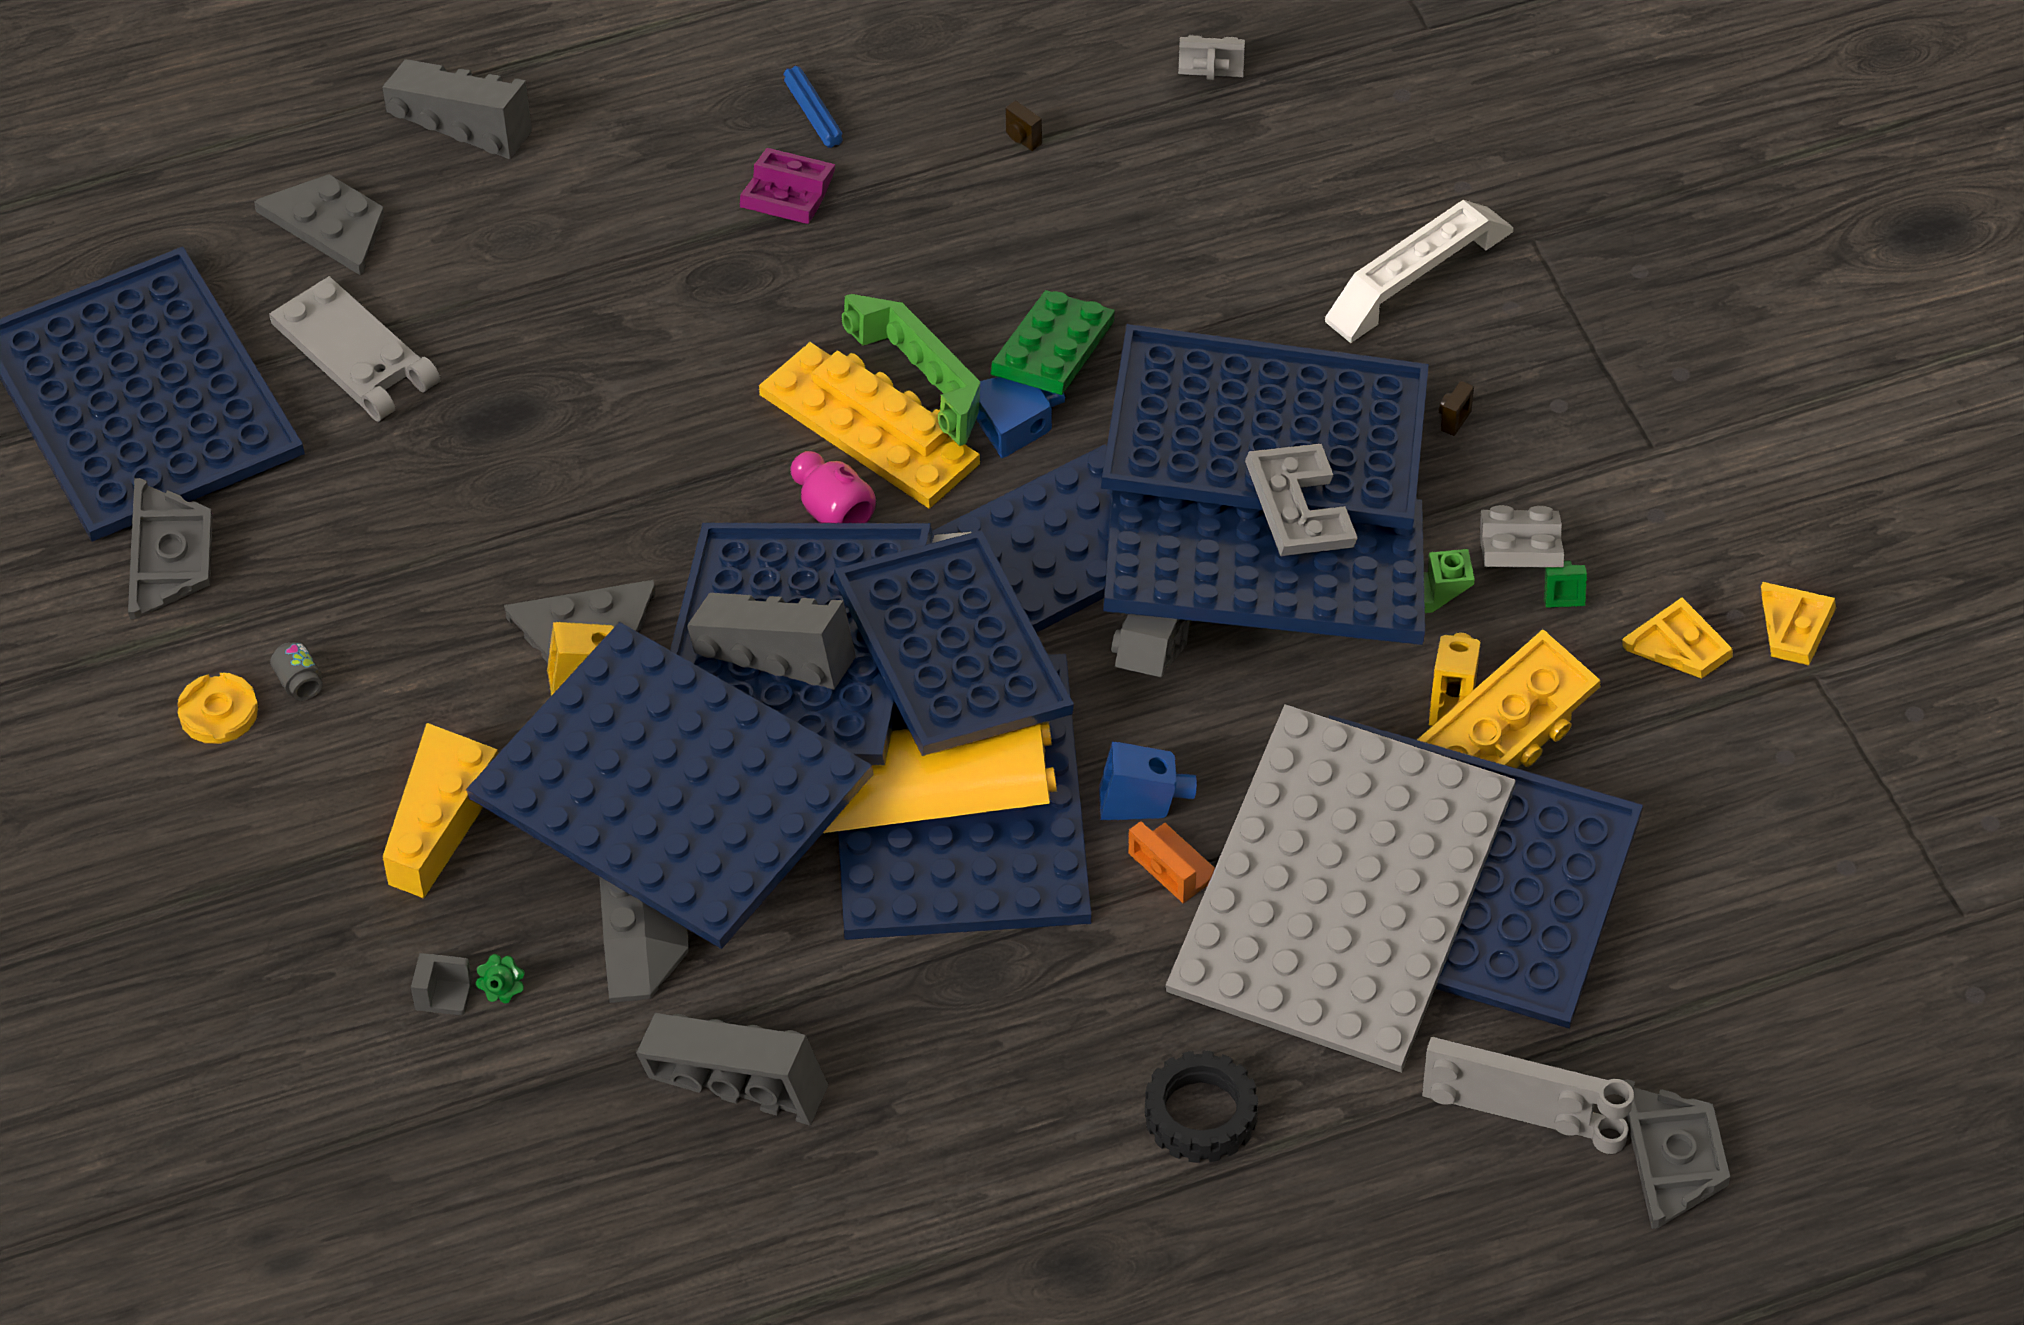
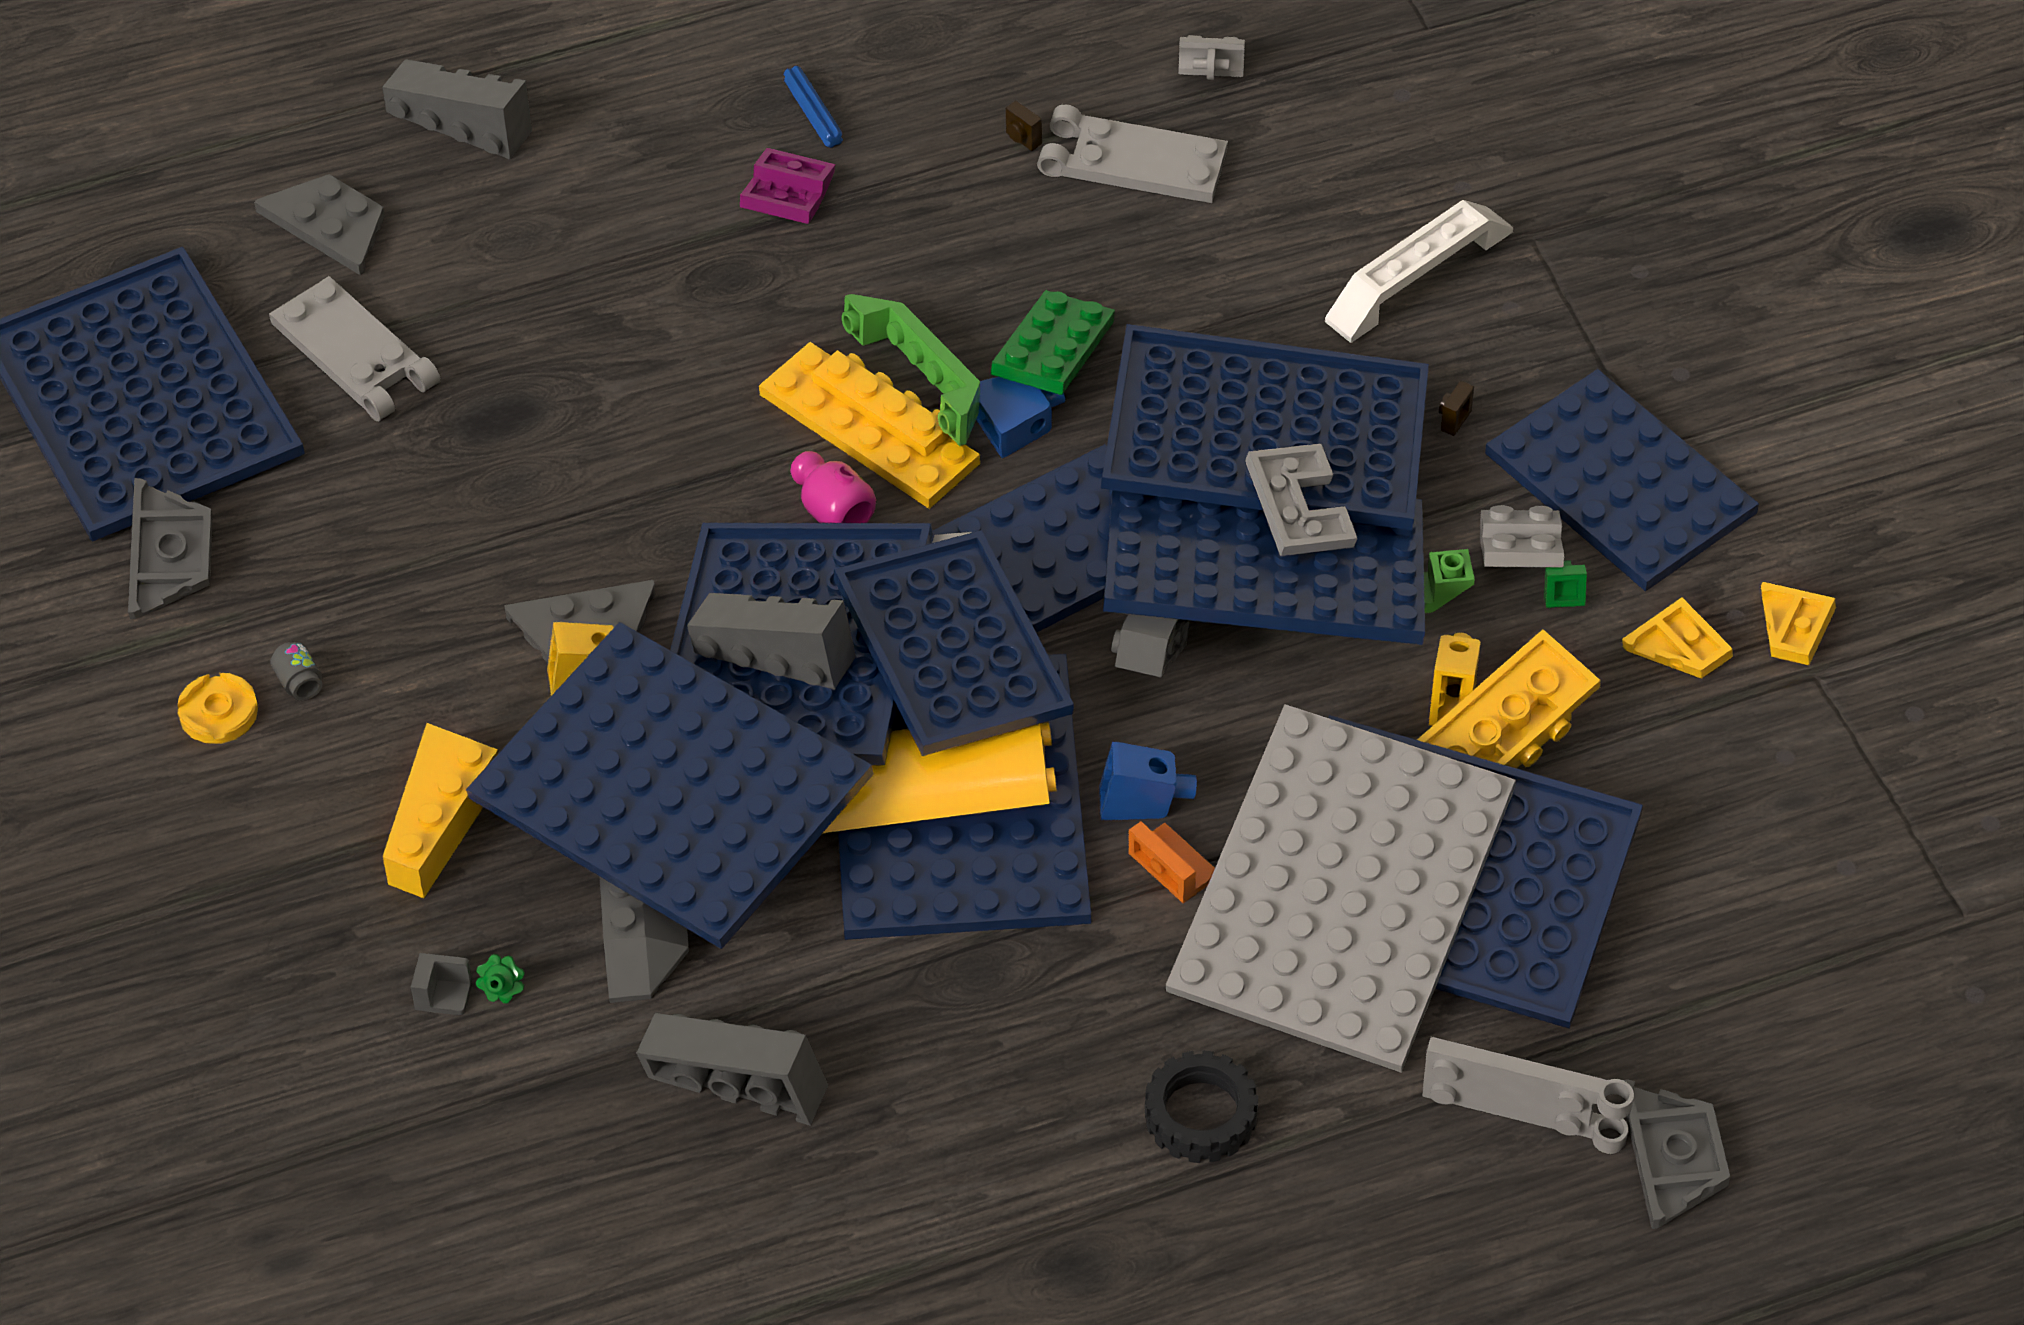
(1134, 156): none -> light grey hinge
(1622, 479): none -> dark blue plate

